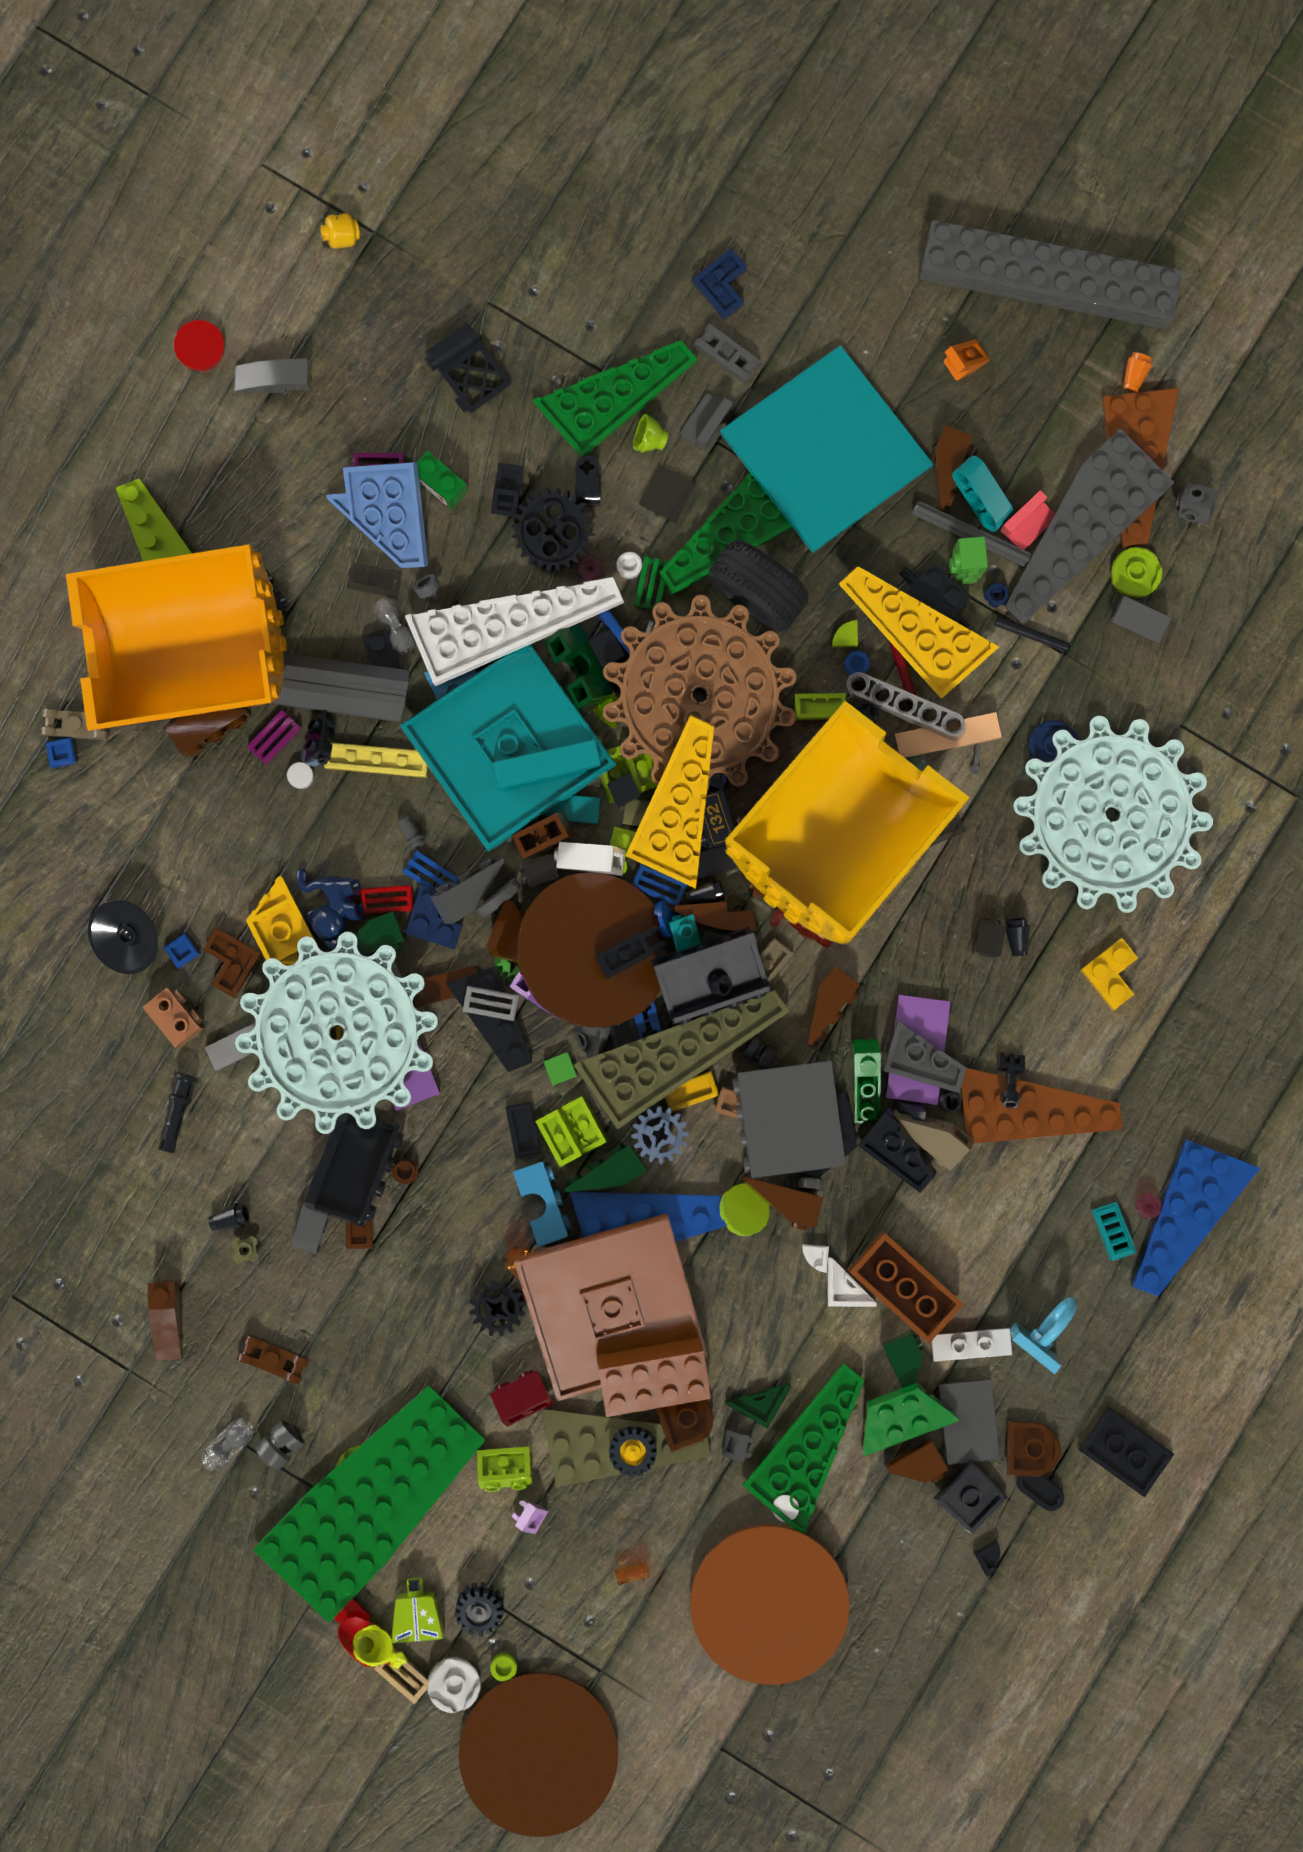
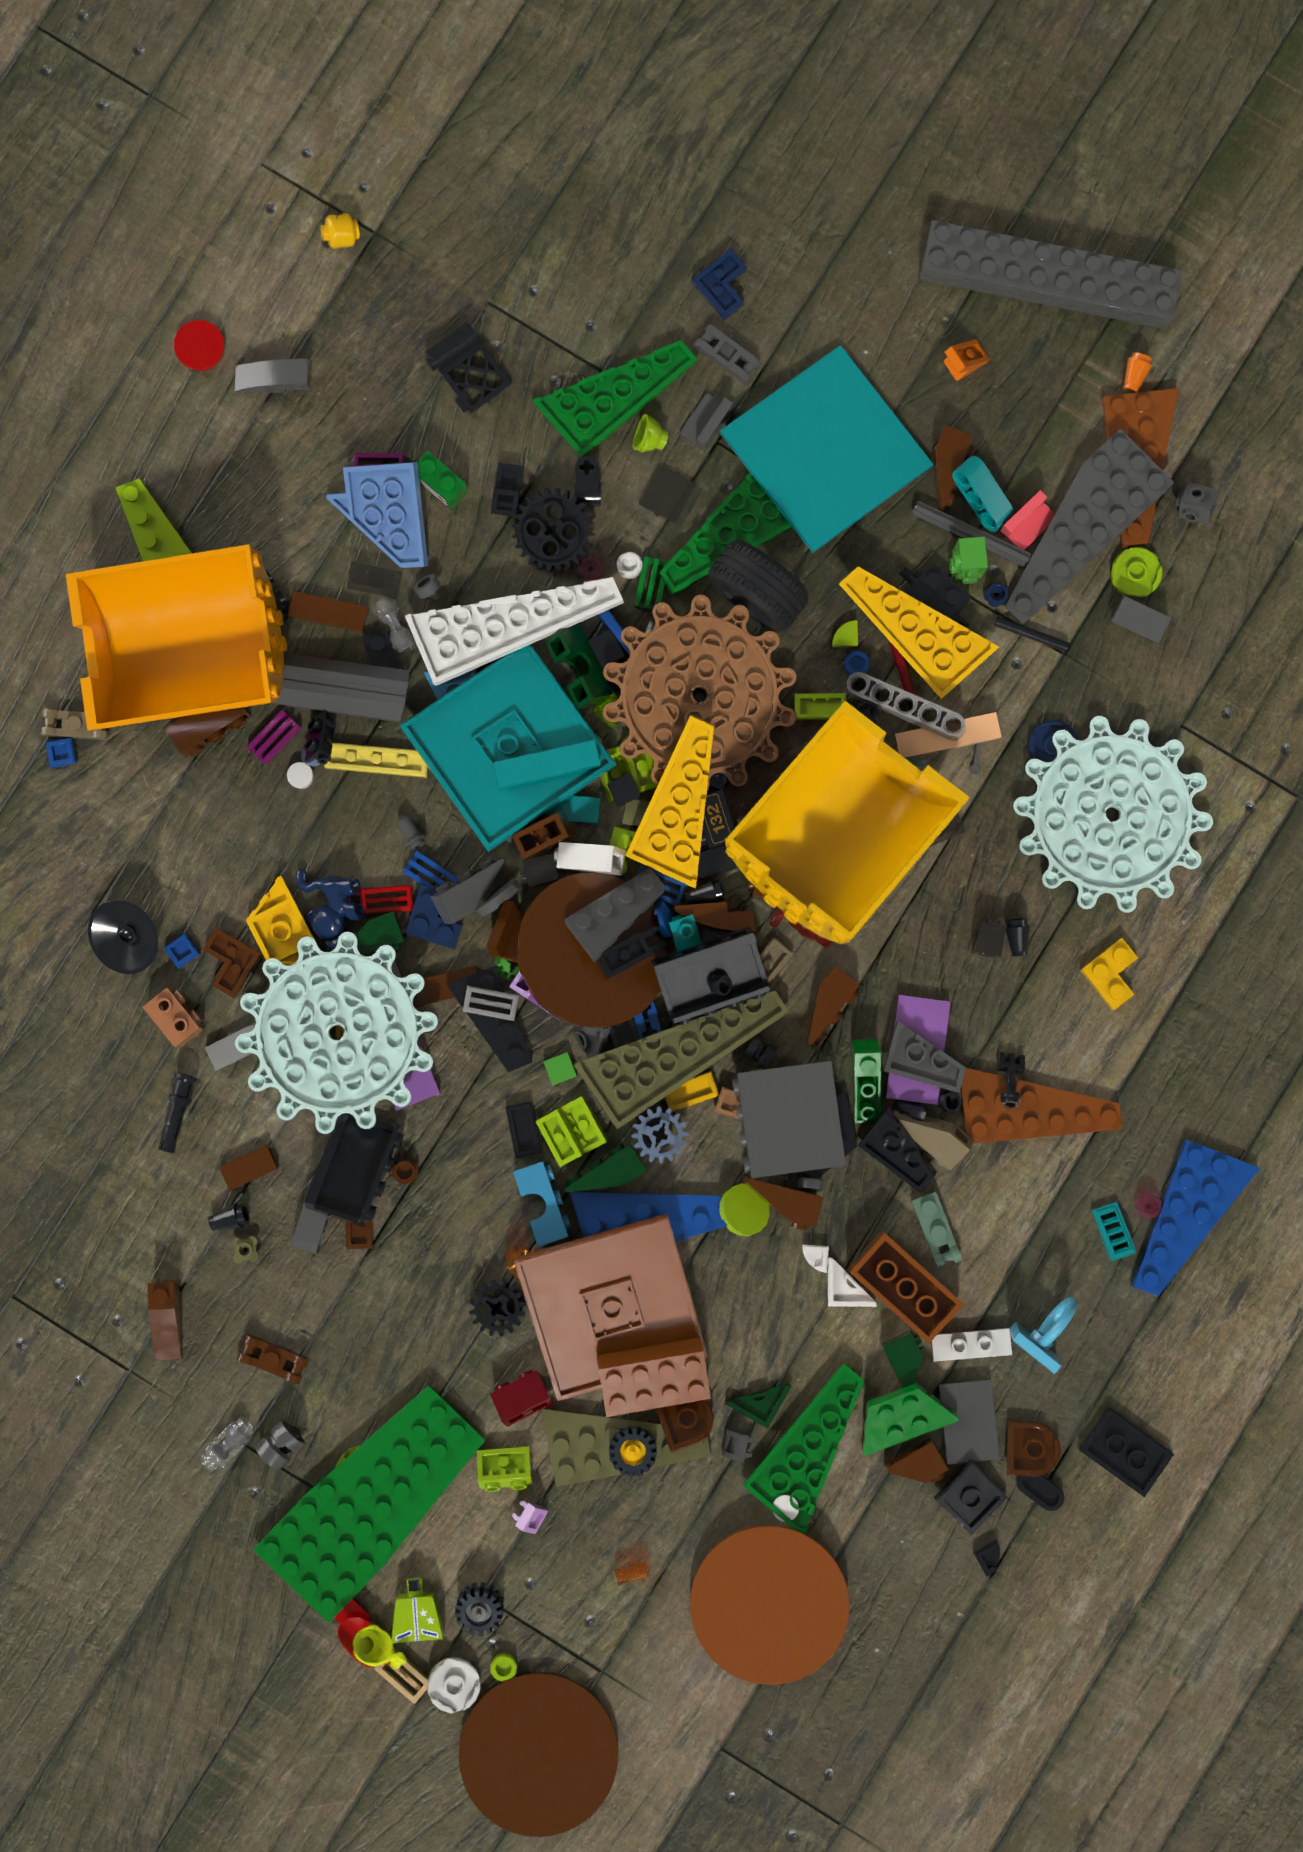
(248, 1167): none -> reddish brown tile
(328, 612): none -> reddish brown tile
(607, 917): none -> dark grey wing
(936, 1229): none -> sand green plate

